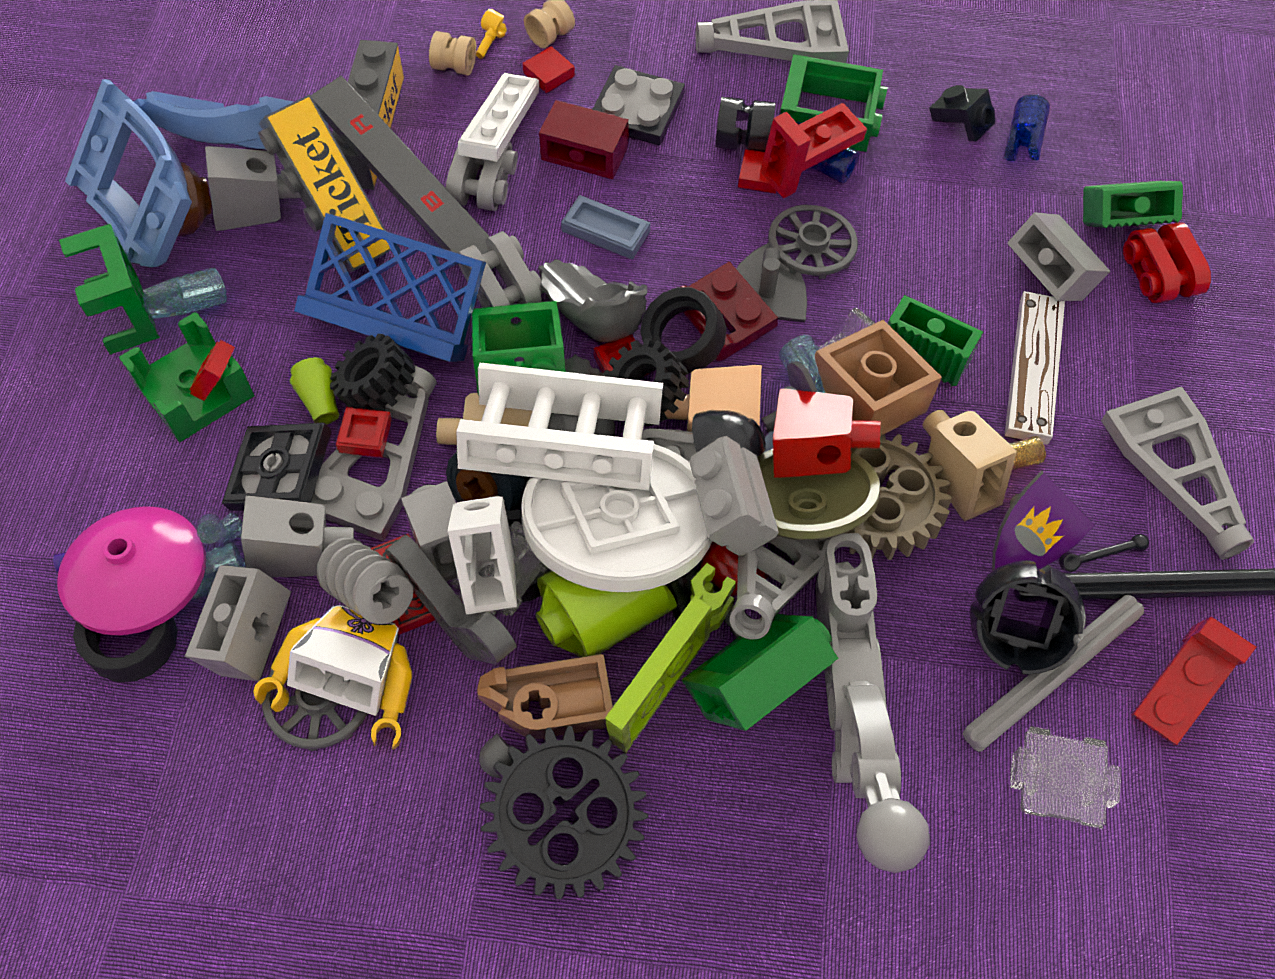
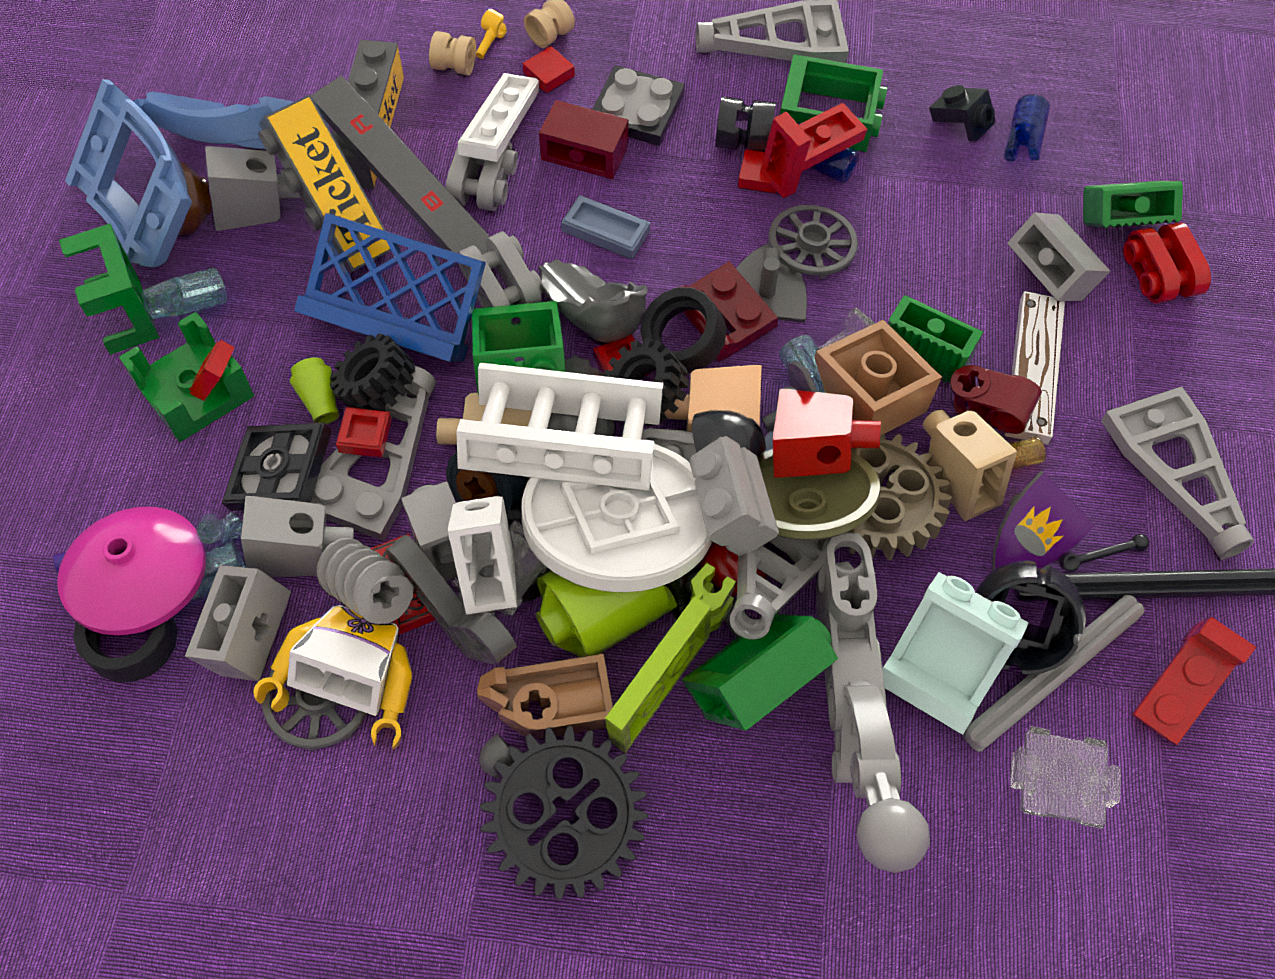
(952, 651): none -> light aqua panel
(999, 399): none -> dark red piece

